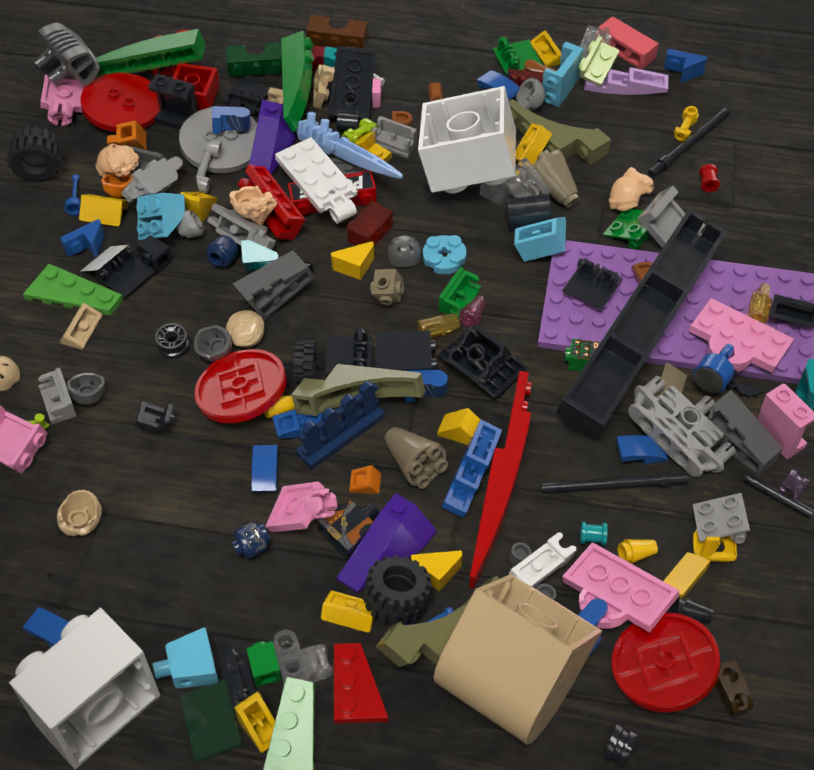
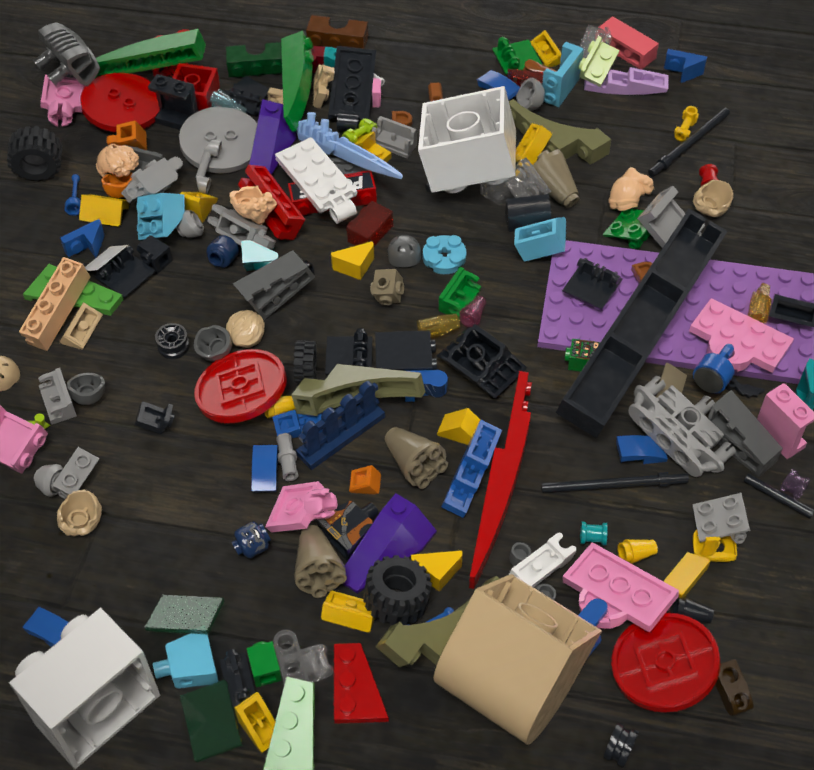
(45, 478): none -> light grey cone
(55, 304): none -> light nougat brick
(75, 472): none -> light grey hinge
(185, 614): none -> clear green piece
(221, 99): none -> clear light blue cone
(230, 119): leg -> none
(287, 457): none -> light grey pin
(317, 563): none -> dark tan cone
(713, 198): none -> tan hair

